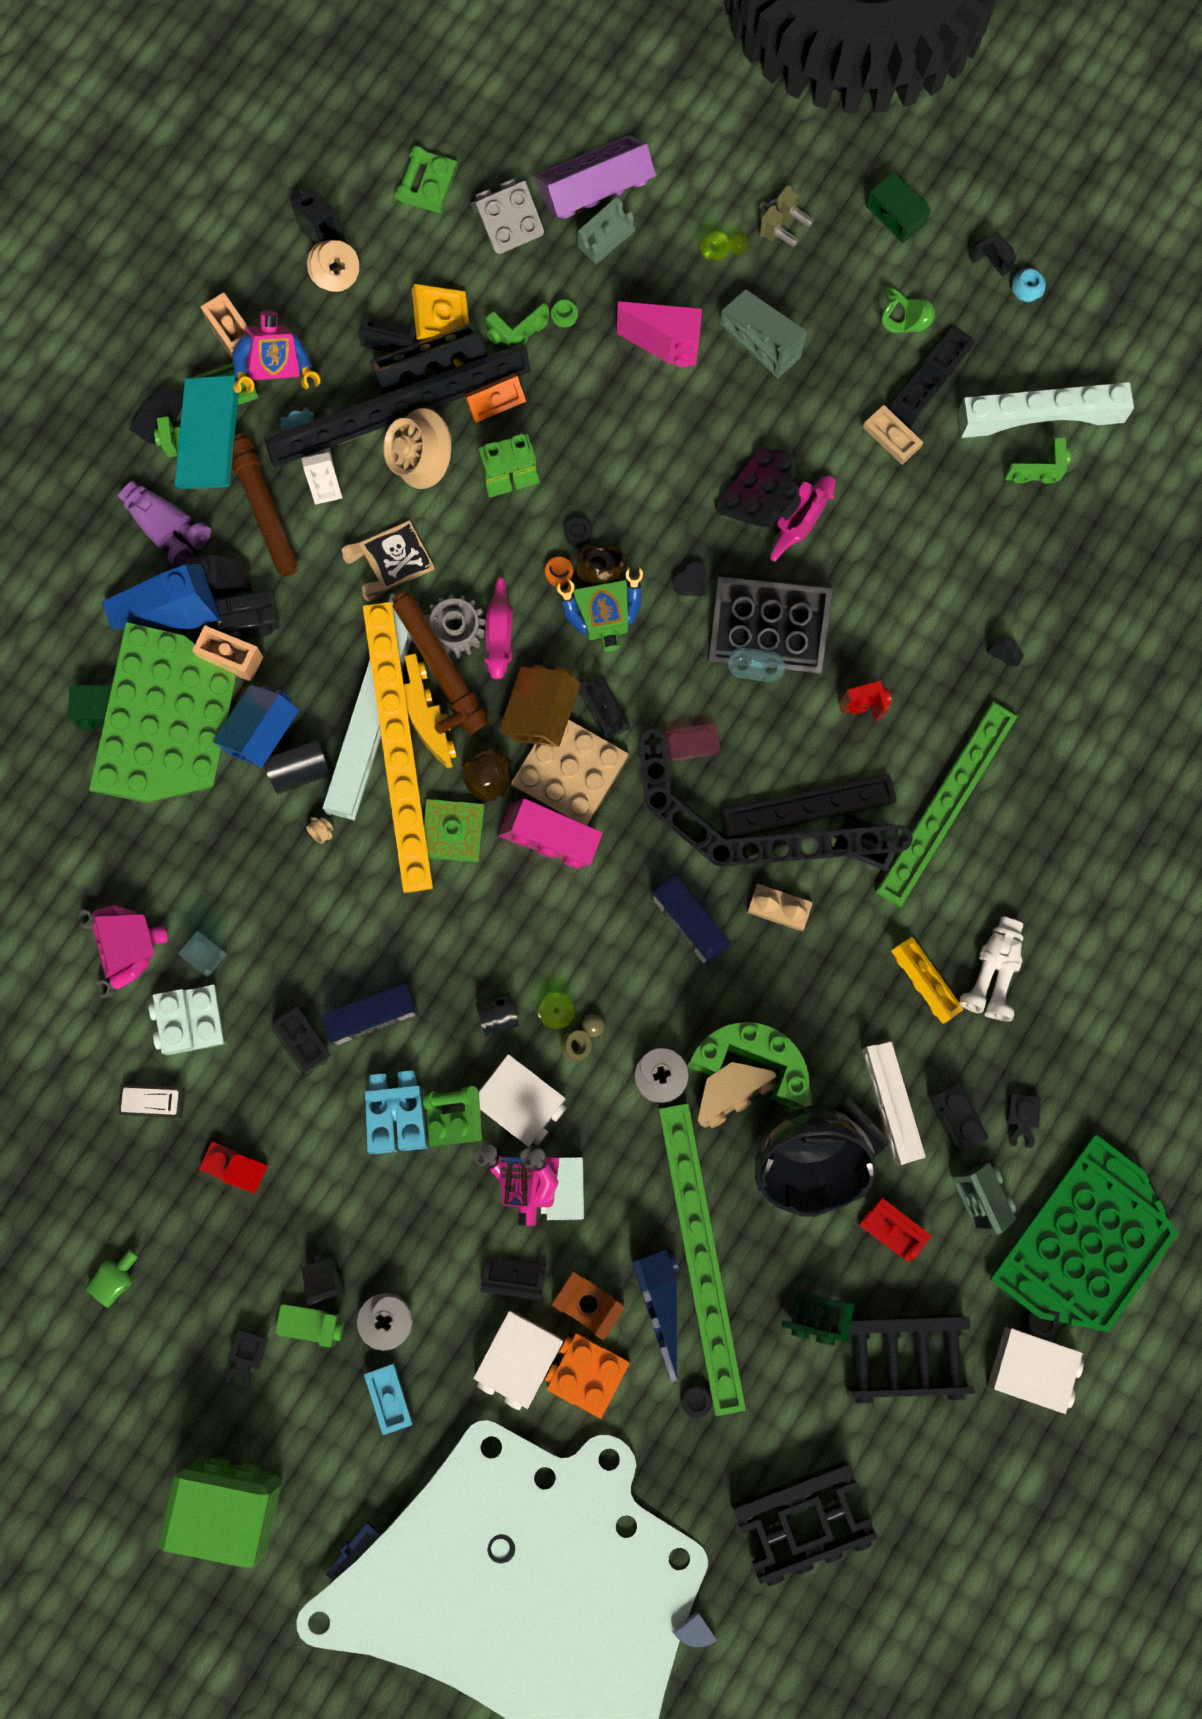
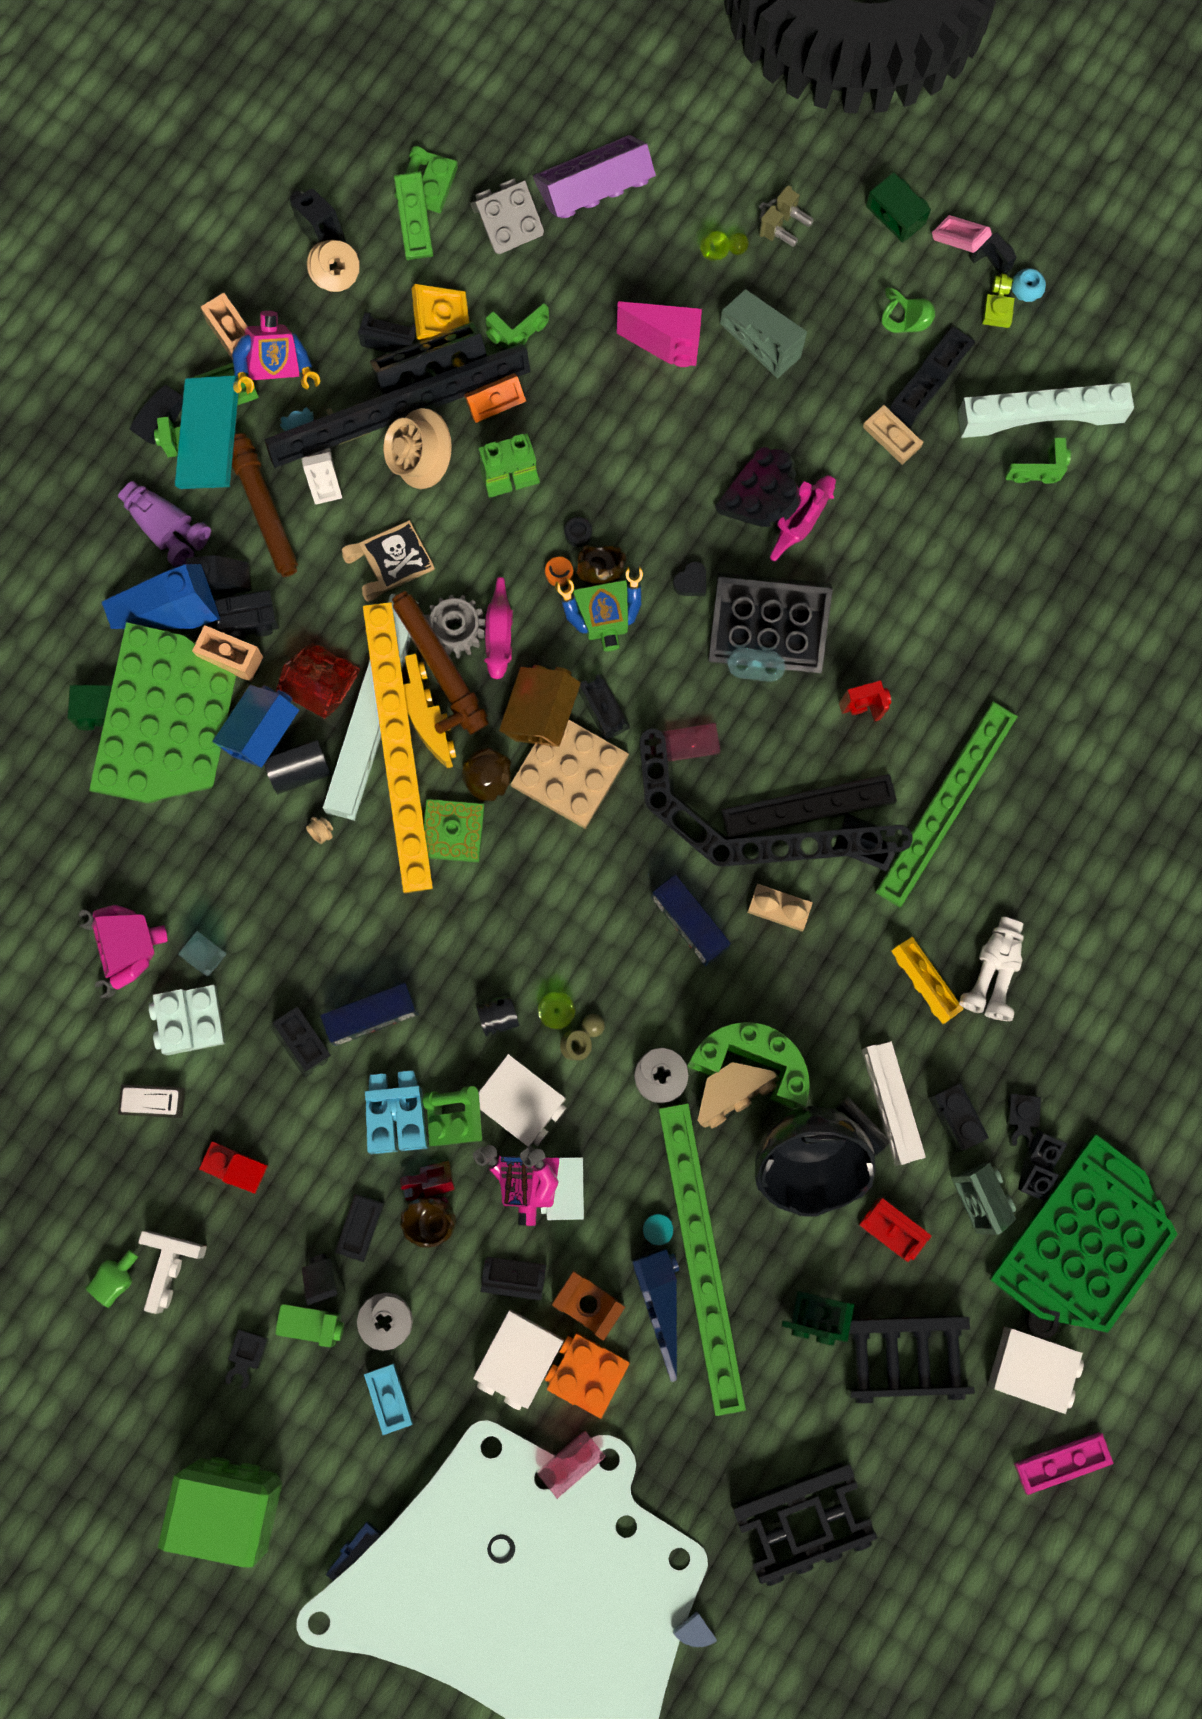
(167, 1267): none -> white bracket
(317, 679): none -> clear red slope
(359, 1228): none -> black tile
(413, 215): none -> bright green tile
(428, 1221): none -> dark brown hair
(431, 1180): none -> dark red plate
(549, 833): dark pink wedge -> none
(564, 313): bright green plate -> none
(571, 1464): none -> clear pink plate
(605, 231): sand green hinge -> none
(658, 1229): none -> teal tile
(696, 1401): black tile -> none
(961, 233): none -> bright pink tile
(997, 308): none -> lime plate
(1006, 651): black tile -> none
(1037, 1171): none -> black slope
(1063, 1463): none -> dark pink tile

